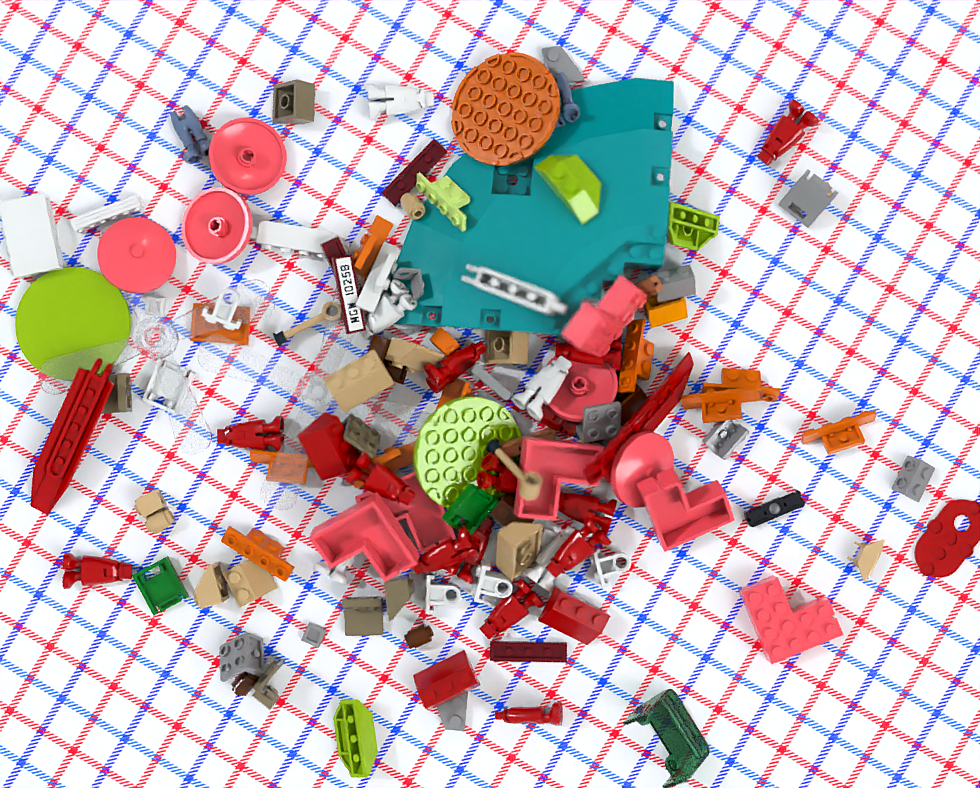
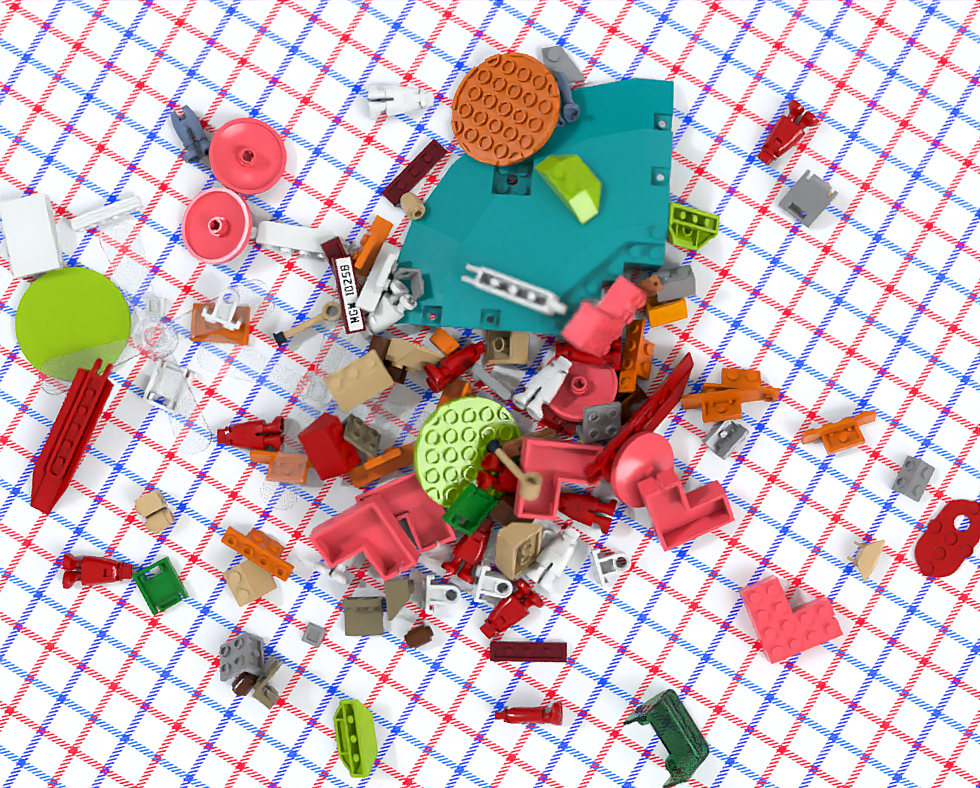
(120, 397): dark tan bracket -> none
(136, 255): coral dish -> none
(211, 587): tan slope -> none
(293, 102): dark tan slope -> none
(380, 480): red piece -> none
(445, 680): red slope -> none
(446, 197): yellowish green bracket -> none
(448, 553): red piece -> none
(454, 713): light grey wing -> none
(573, 616): red slope -> none
(577, 548): red piece -> none
(786, 504): black piece -> none

